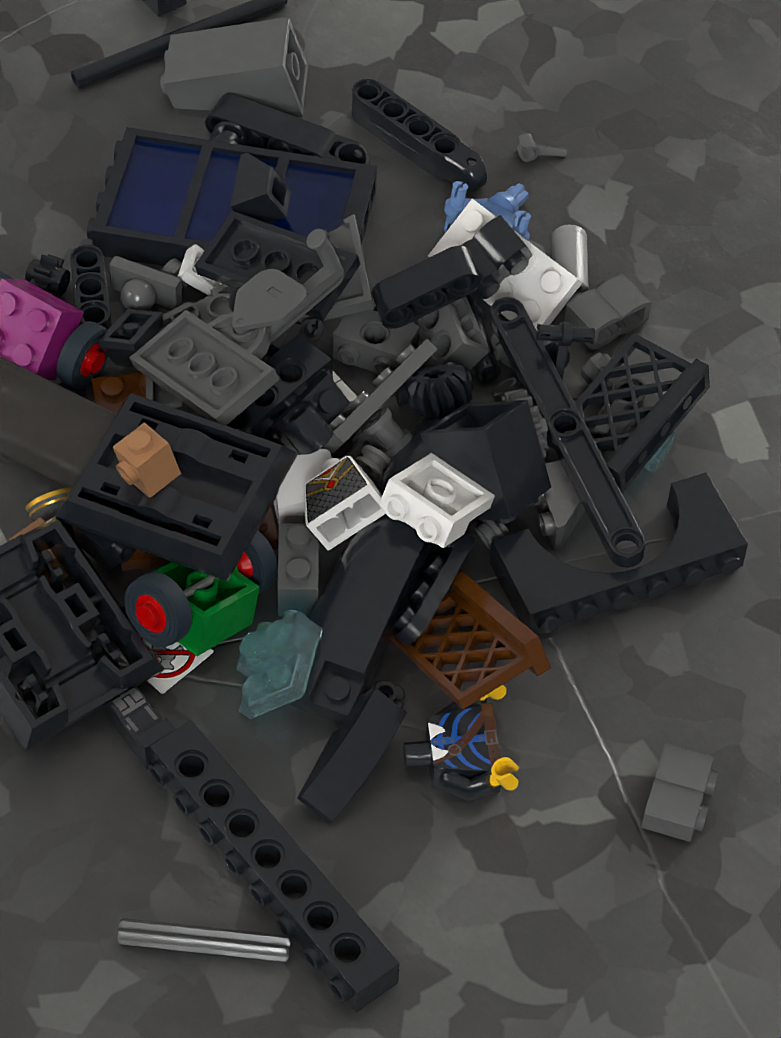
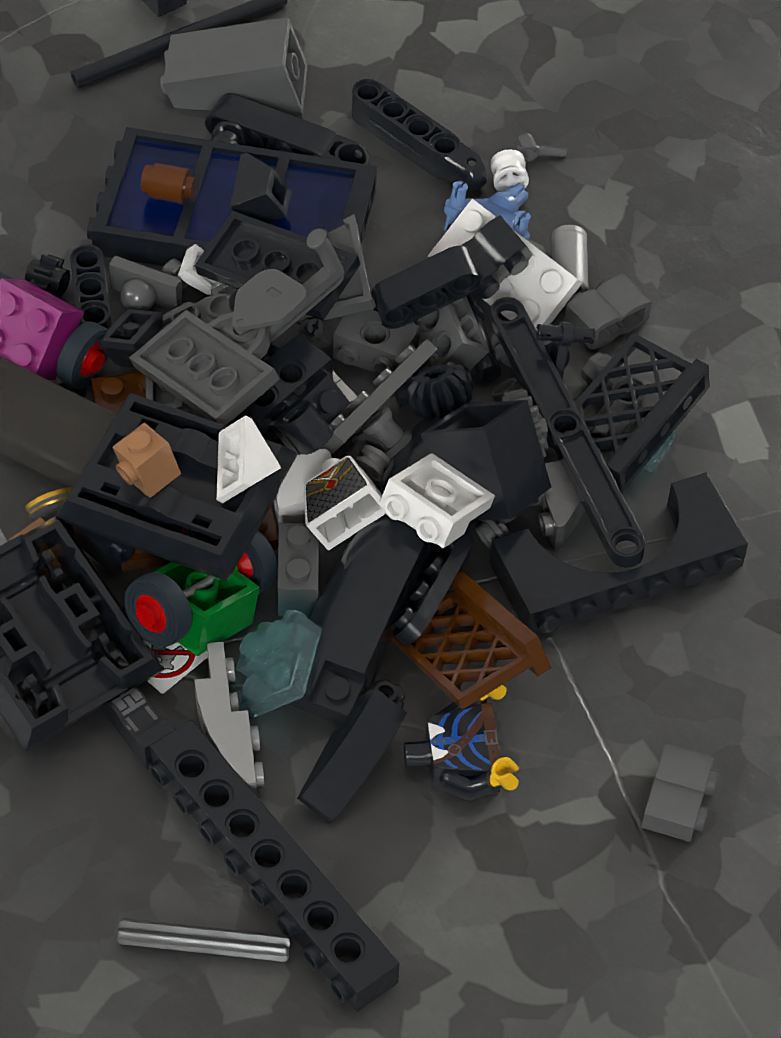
(168, 183): none -> reddish brown brick
(223, 722): none -> light grey slope
(242, 458): none -> white slope
(508, 169): none -> white wheel

